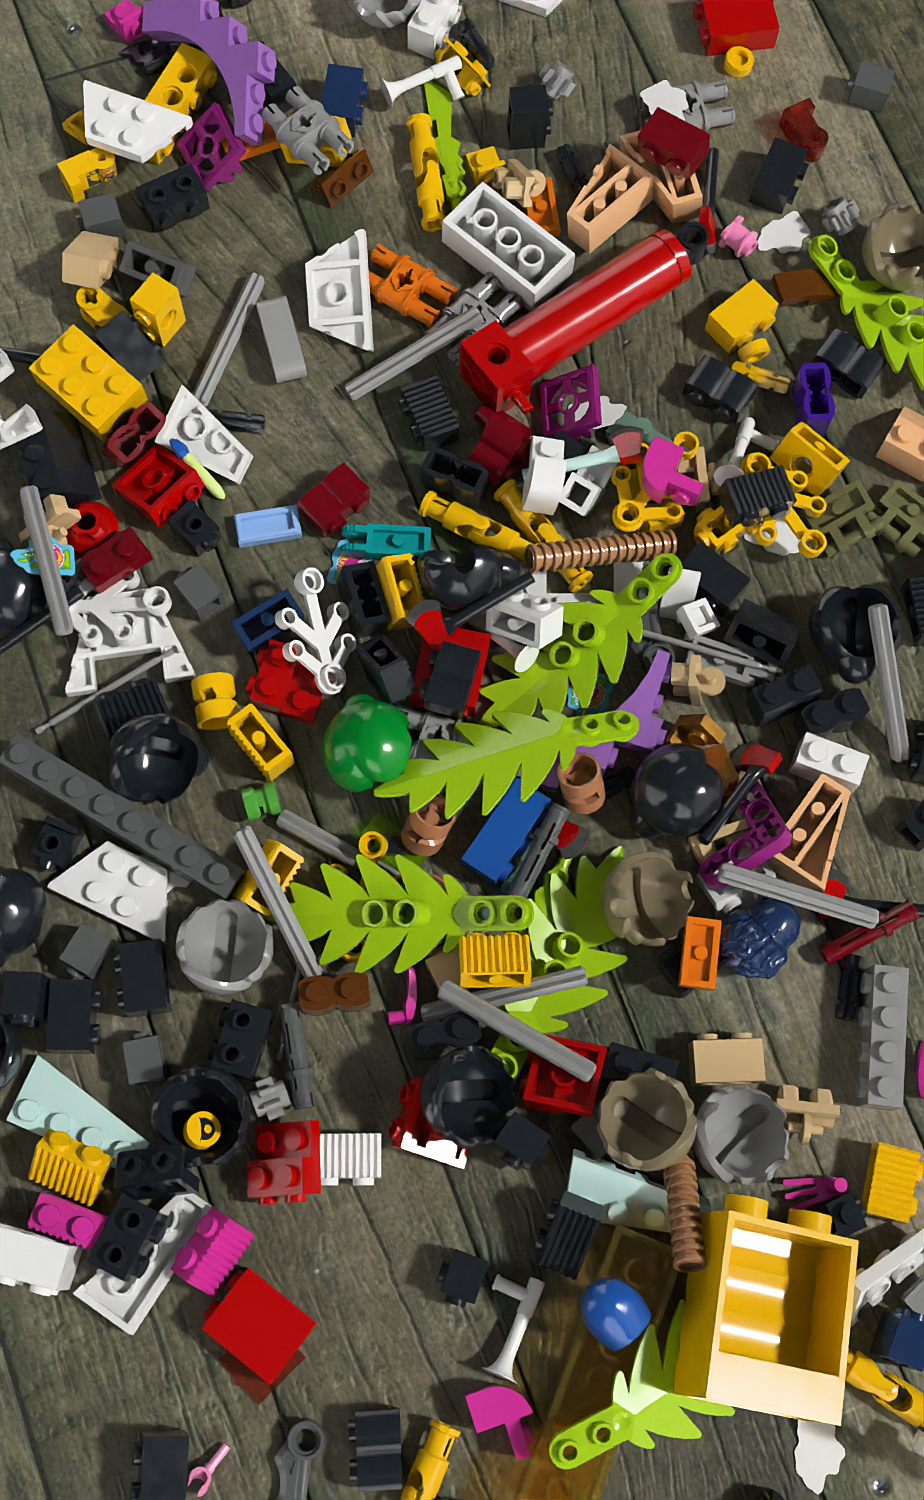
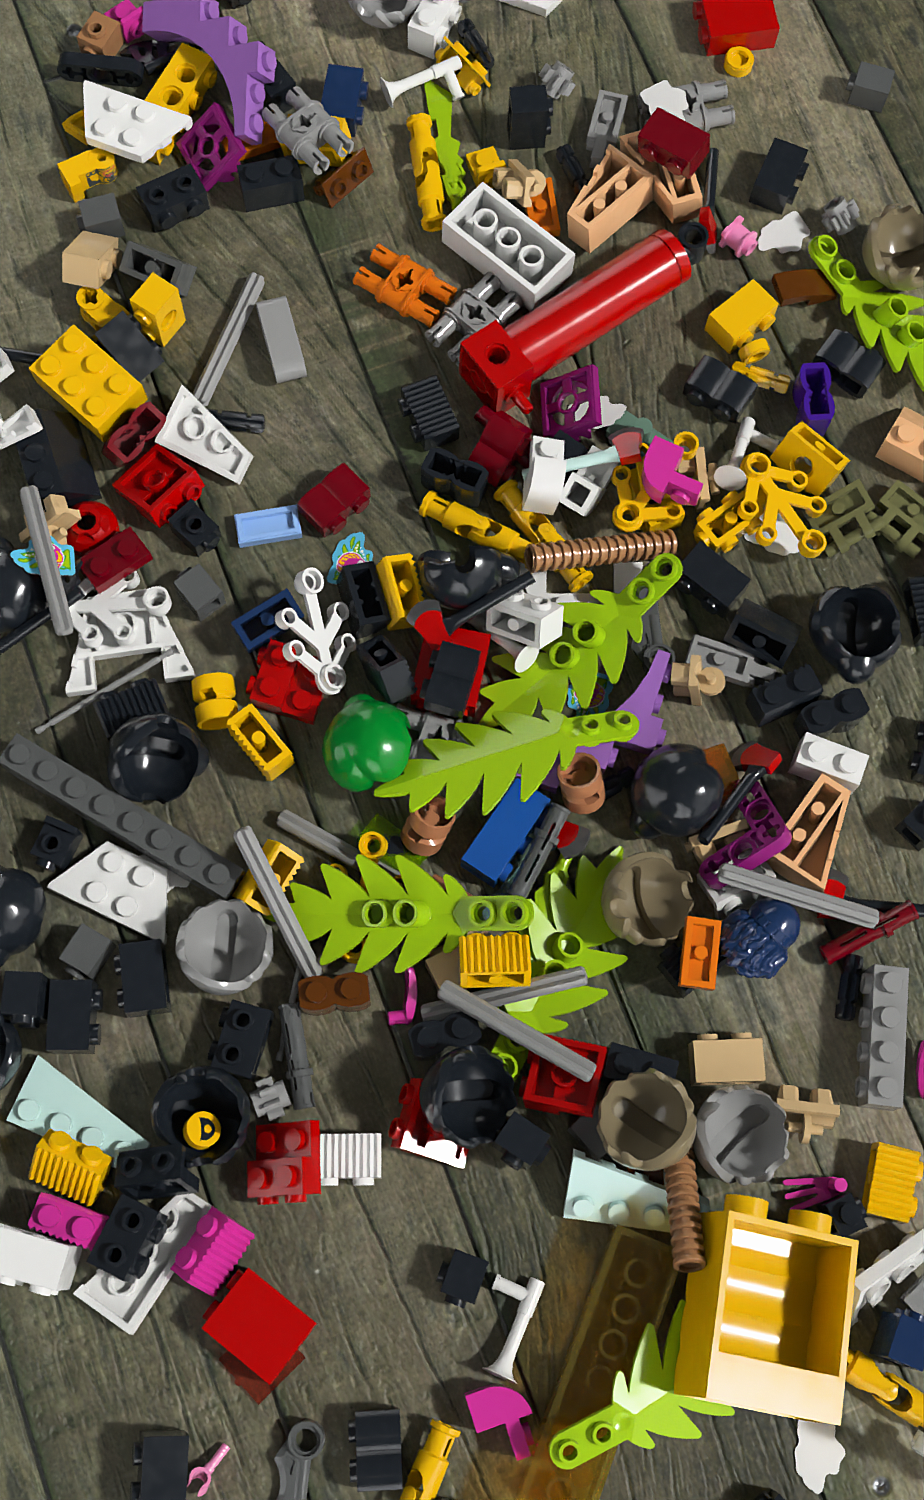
(100, 35): none -> medium nougat brick
(118, 70): none -> black beam
(145, 1059): dark grey brick -> none
(210, 483): yellowish green piece -> none
(261, 801): bright green wheel -> none
(270, 183): none -> black brick
(341, 292): white wing -> none
(386, 540): teal hinge -> none
(414, 353): light grey axle -> none
(568, 1235): black brick -> none
(605, 124): none -> light grey hinge
(614, 1312): blue piece -> none
(680, 593): white sticker -> none
(695, 730): pearl gold bracket -> none
(697, 618): white tile -> none
(705, 650): light grey piece -> none
(757, 496): black brick -> none
(803, 130): clear red leg -> none
(889, 682): light grey axle -> none

